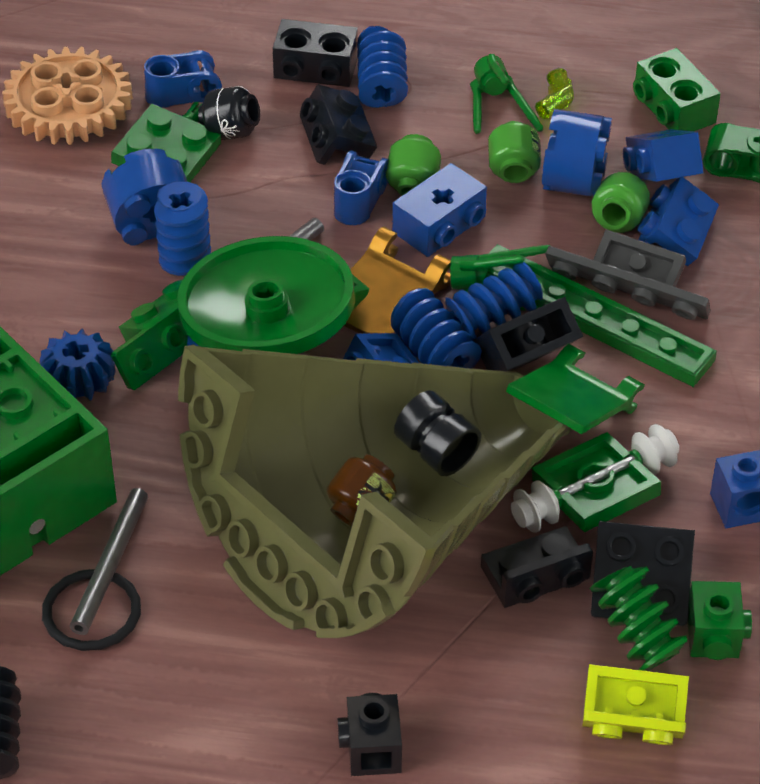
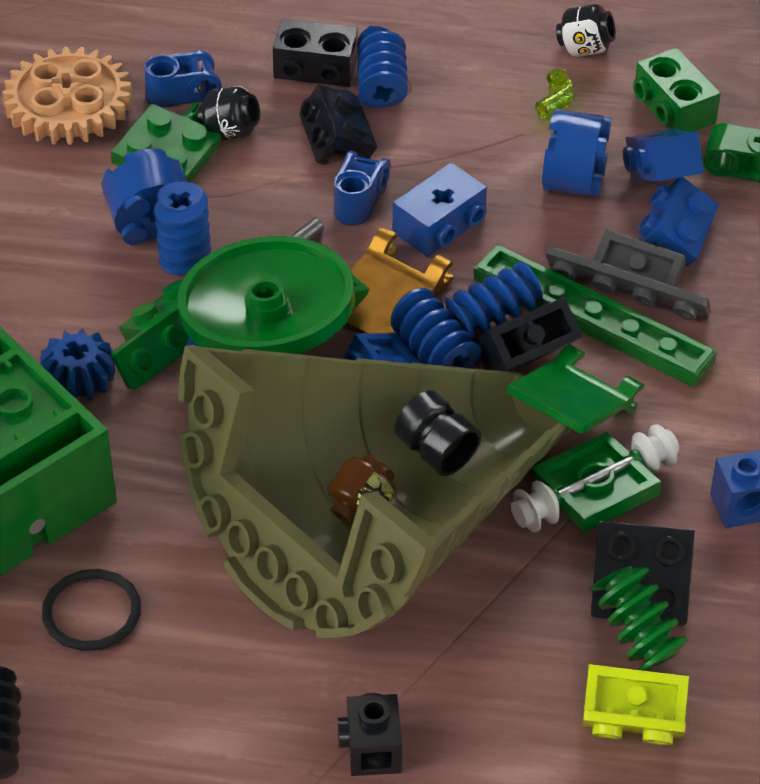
(108, 562): flat silver piece -> none
(411, 162): bright green head -> none
(474, 268): green plant -> none
(494, 80): green plant -> none
(514, 151): bright green head -> none
(537, 566): black bracket -> none
(586, 30): none -> head
(620, 202): bright green head -> none
(717, 620): green brick -> none

